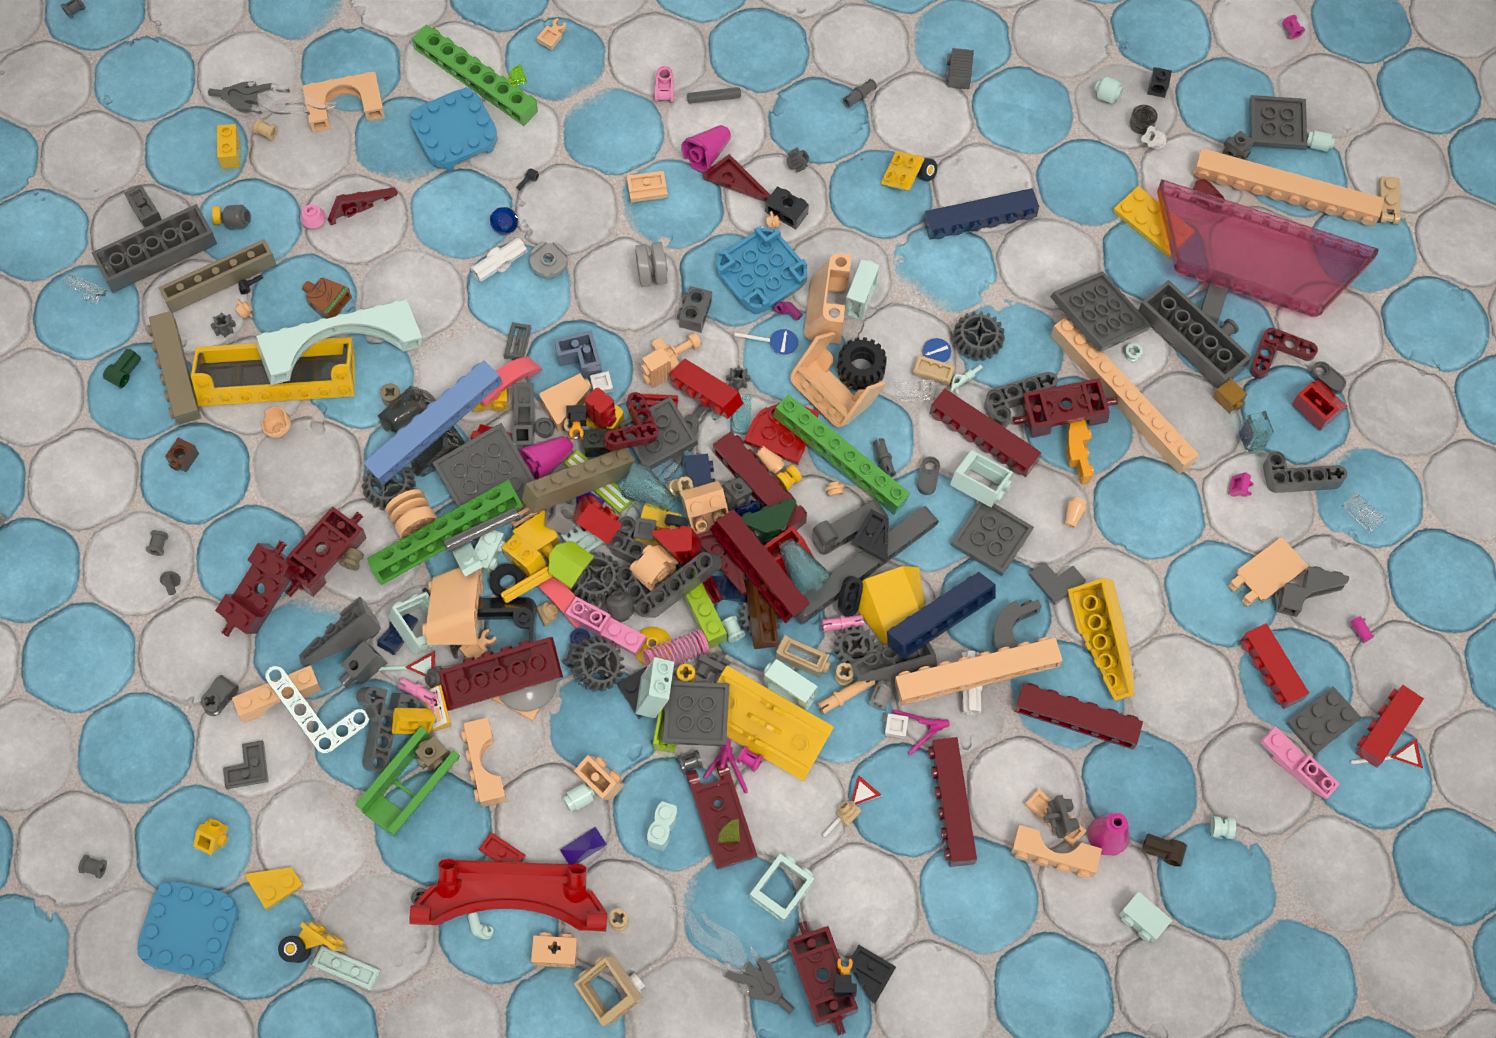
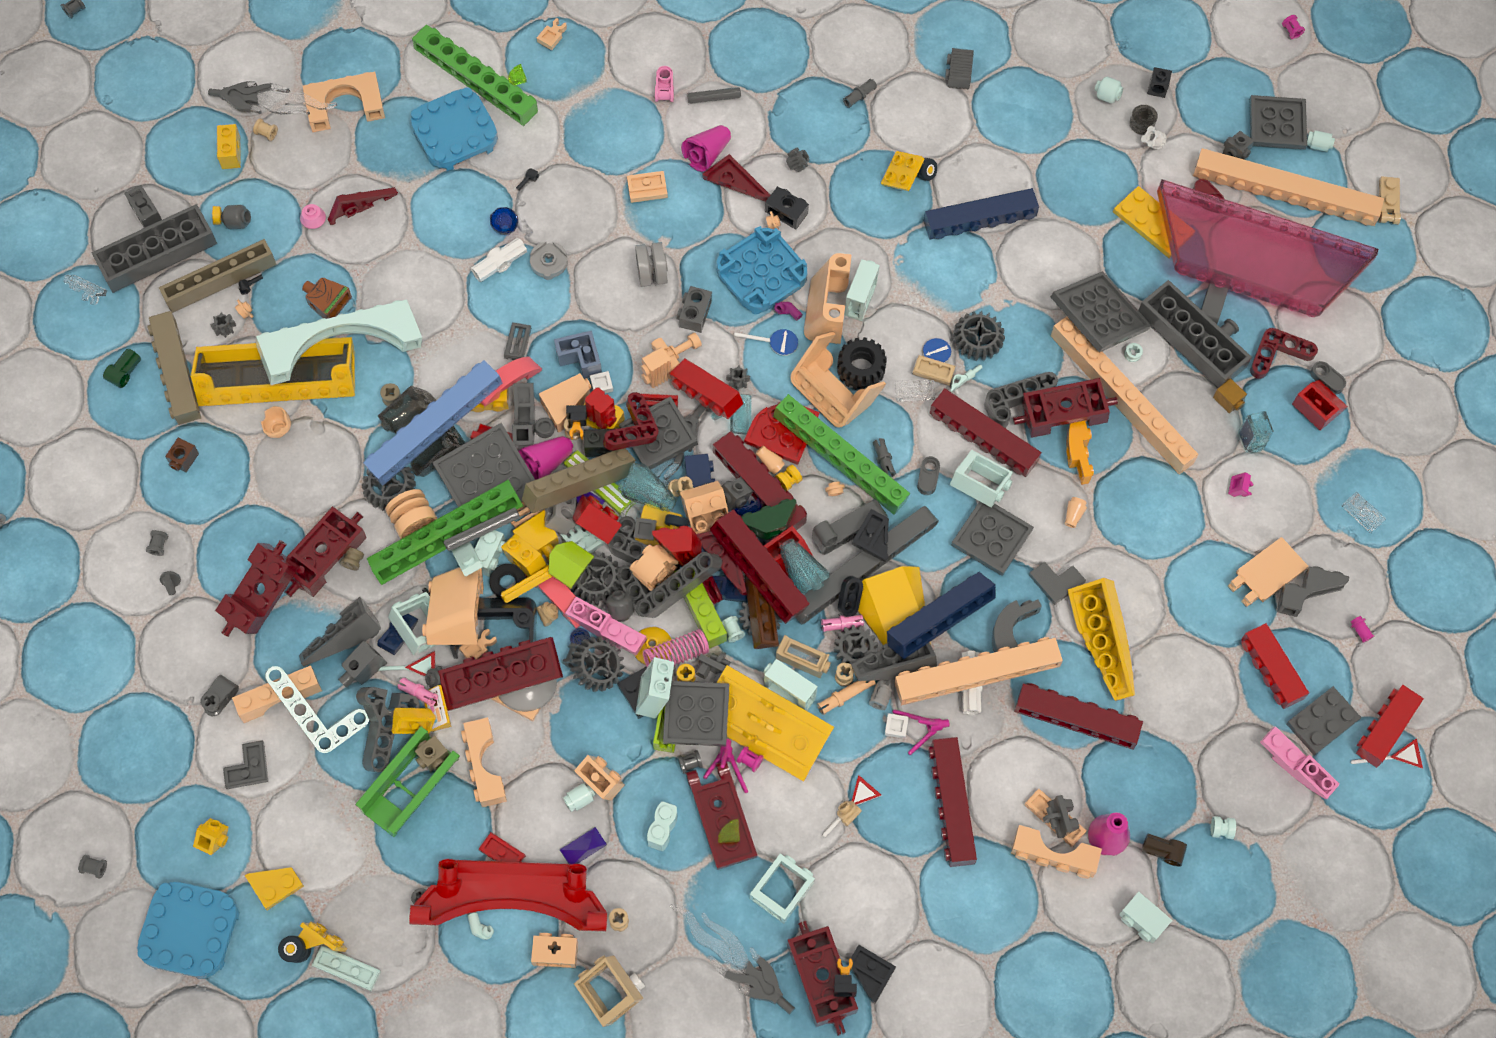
(1330, 476): dark grey beam -> none

